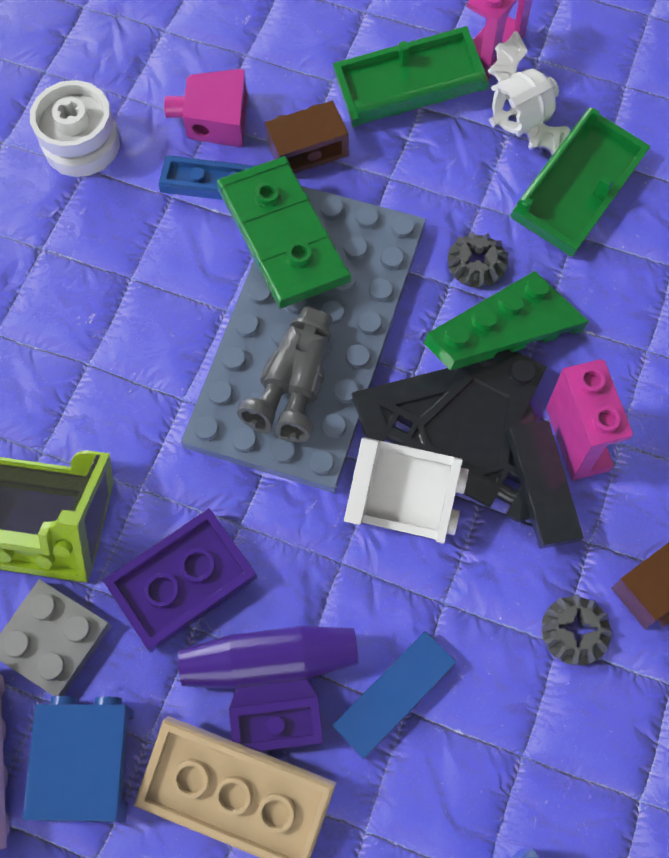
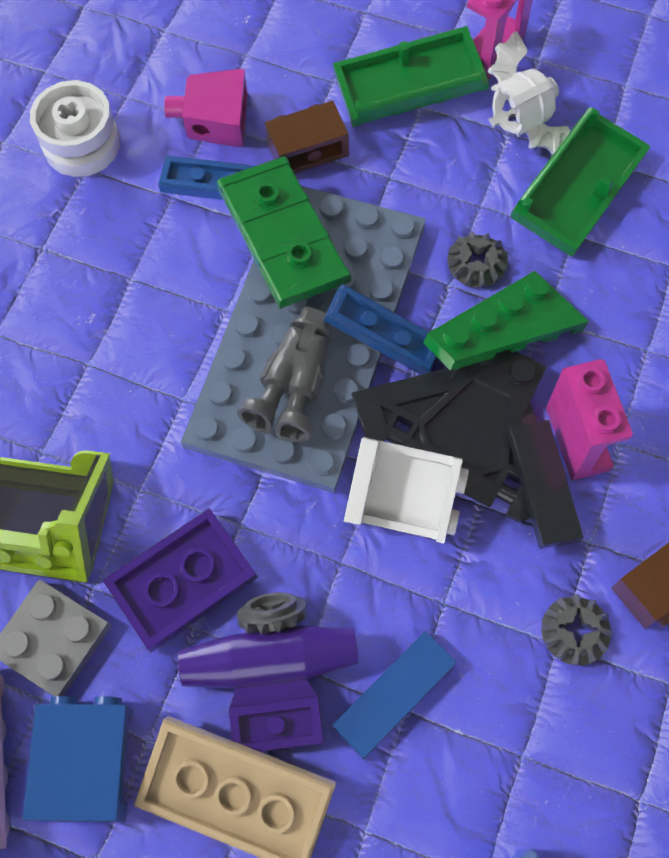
(271, 612): none -> dark grey gear
(380, 329): none -> blue tile

